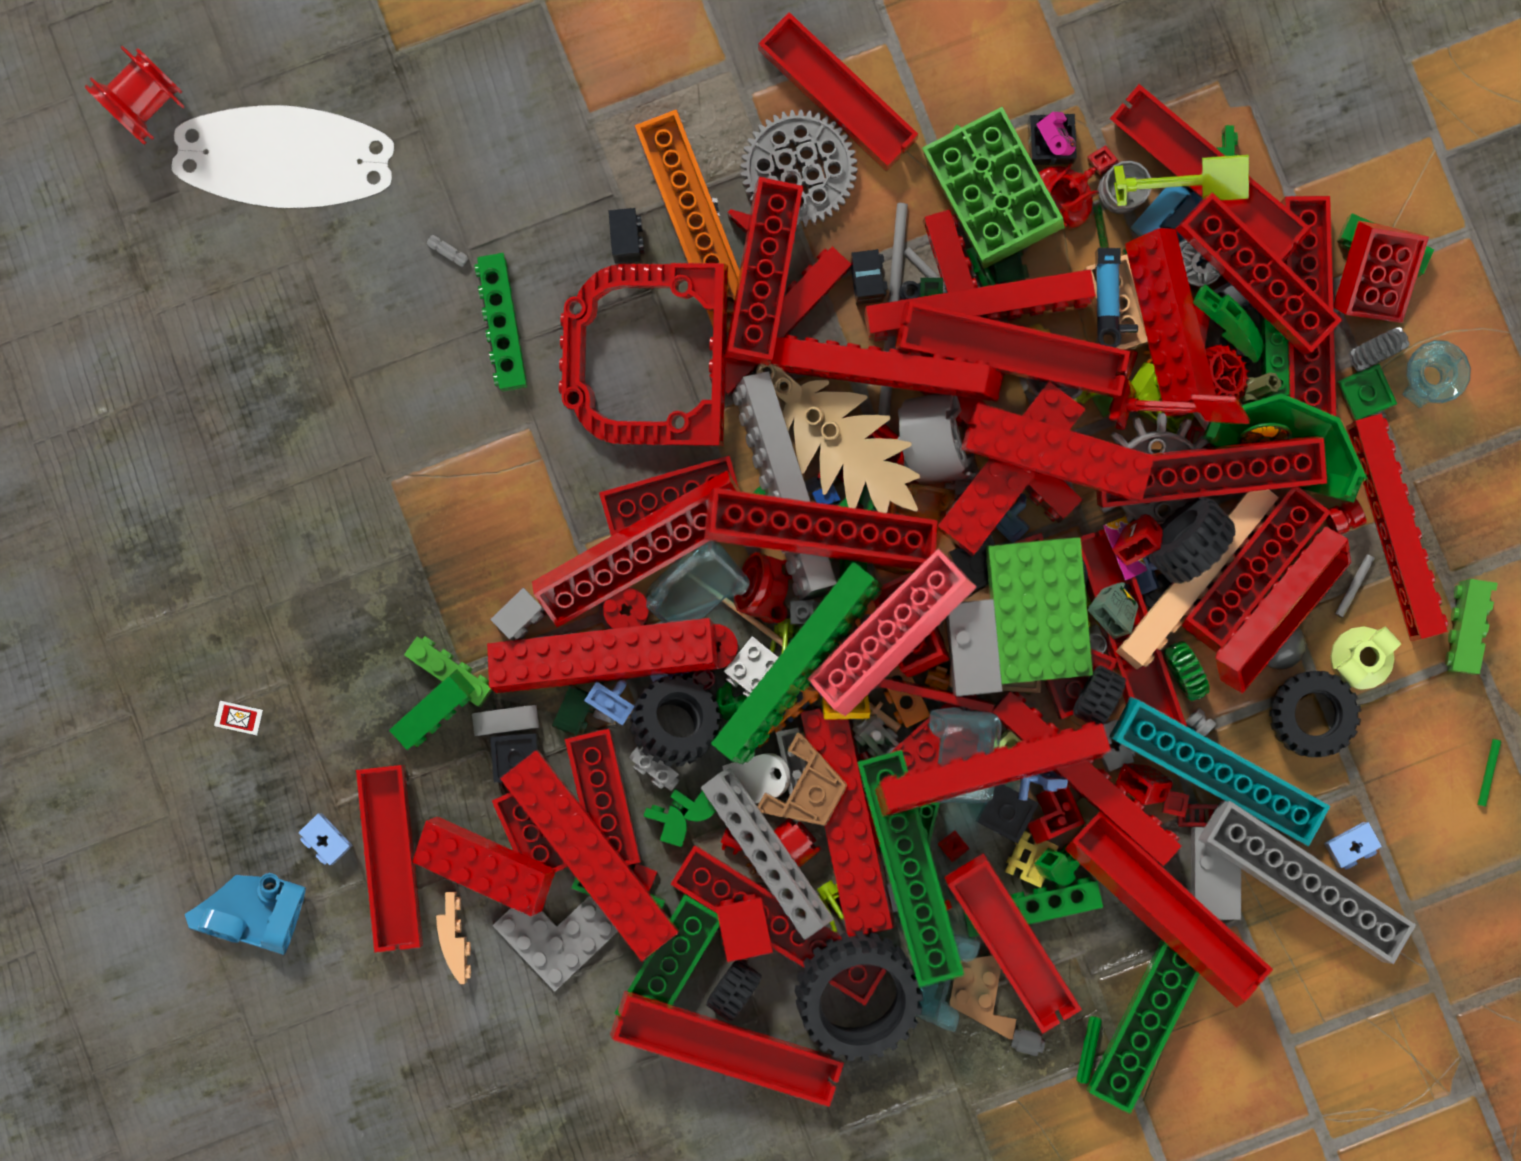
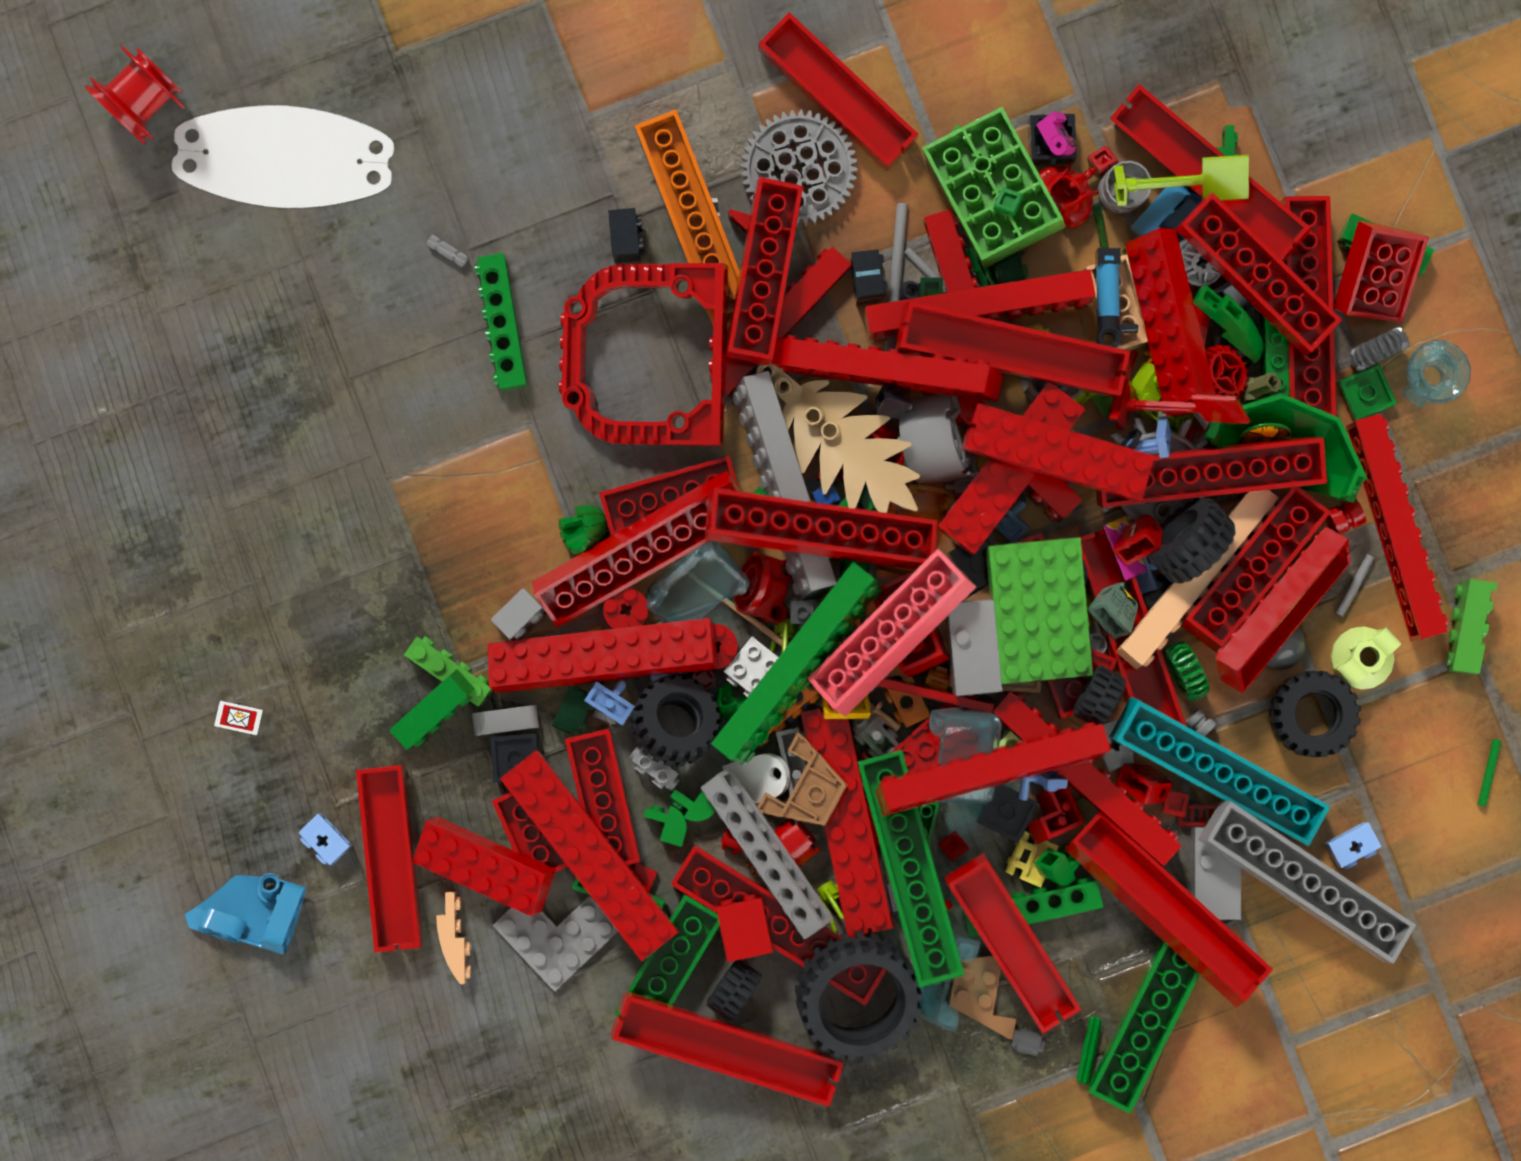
(584, 530): none -> green hair
(893, 401): none -> black brick
(1008, 201): none -> green tile
(1152, 446): none -> medium blue piece

